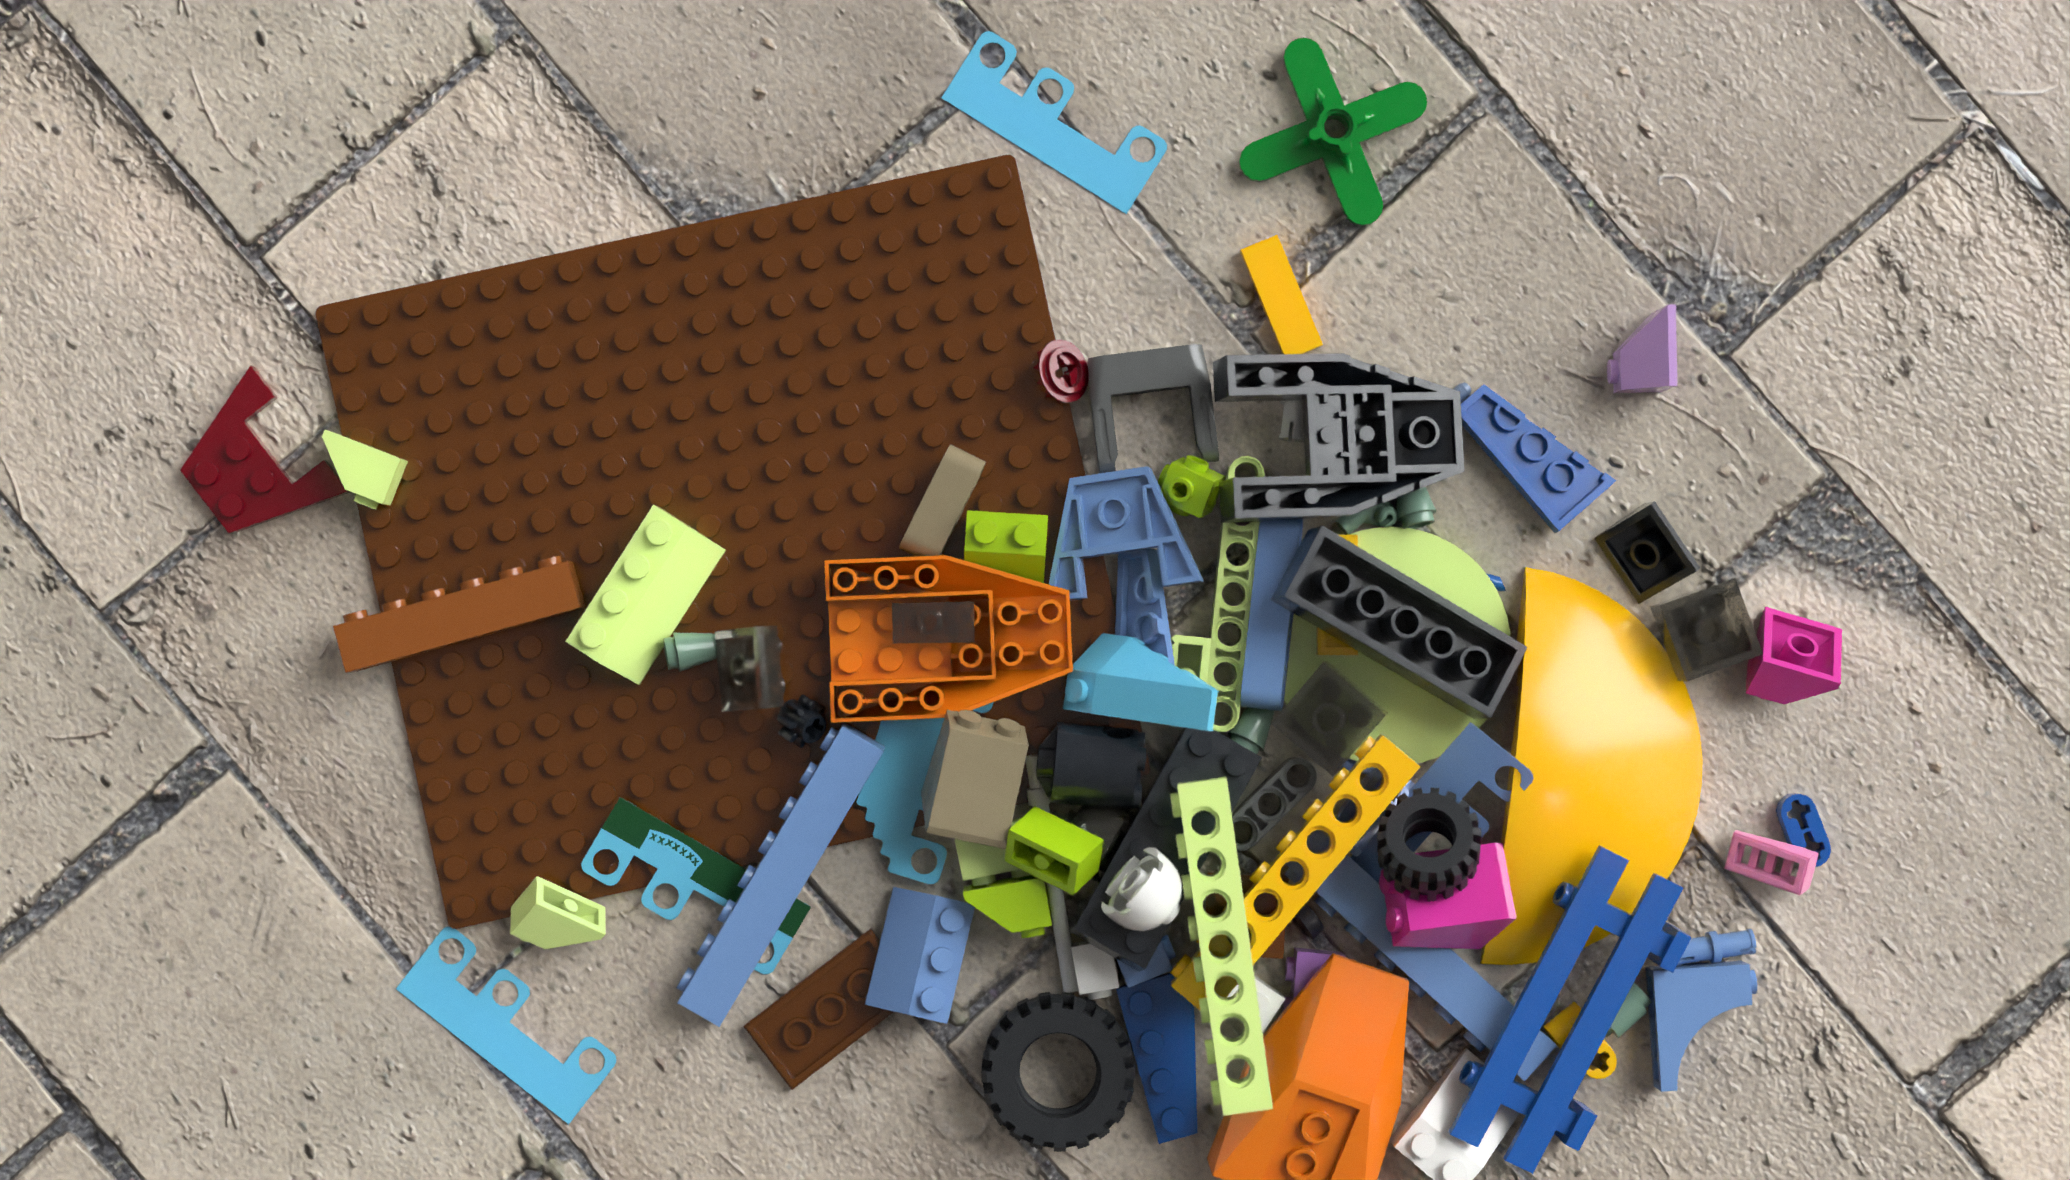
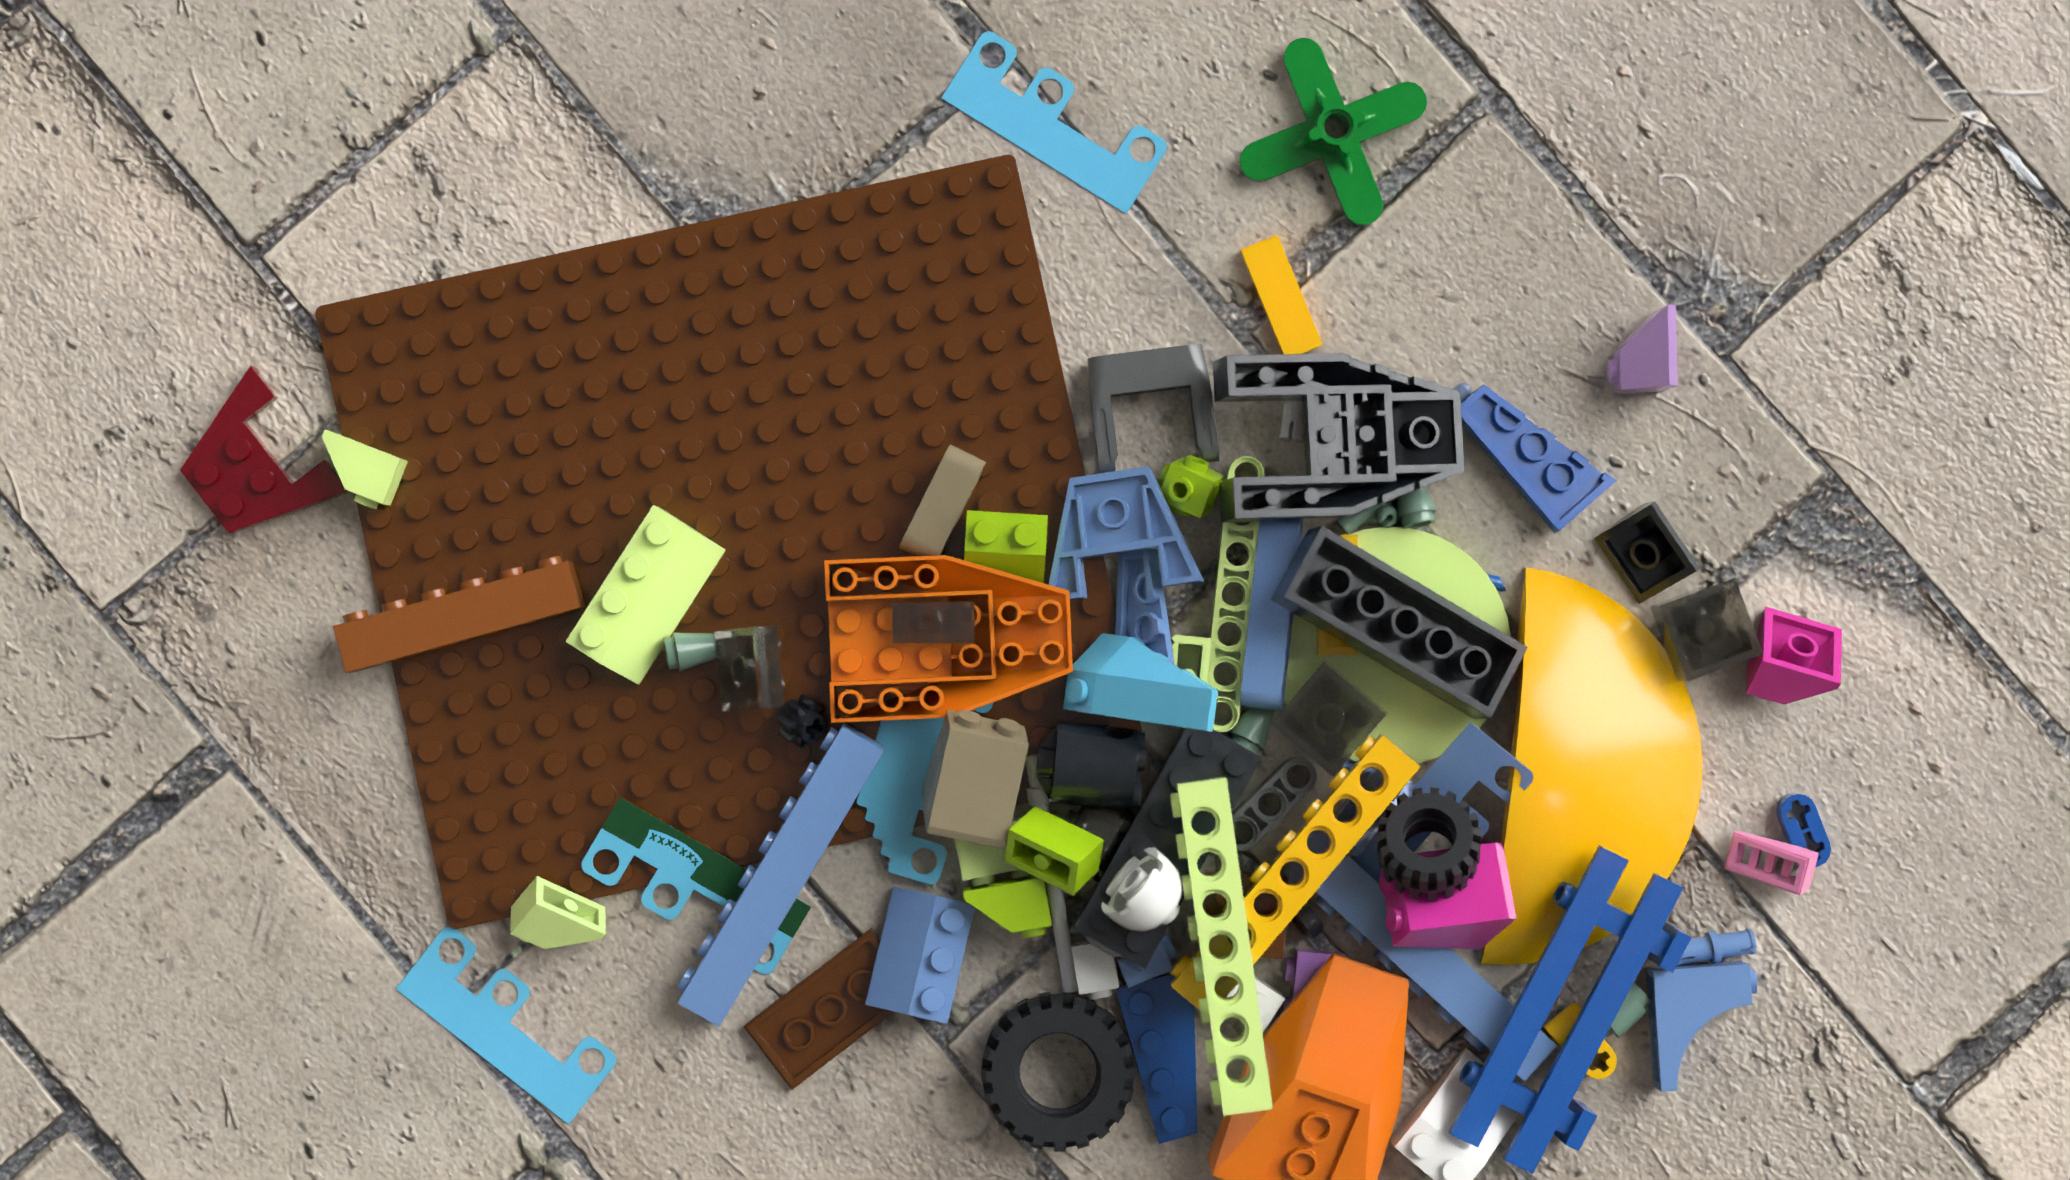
(1074, 380): dark red gear -> none

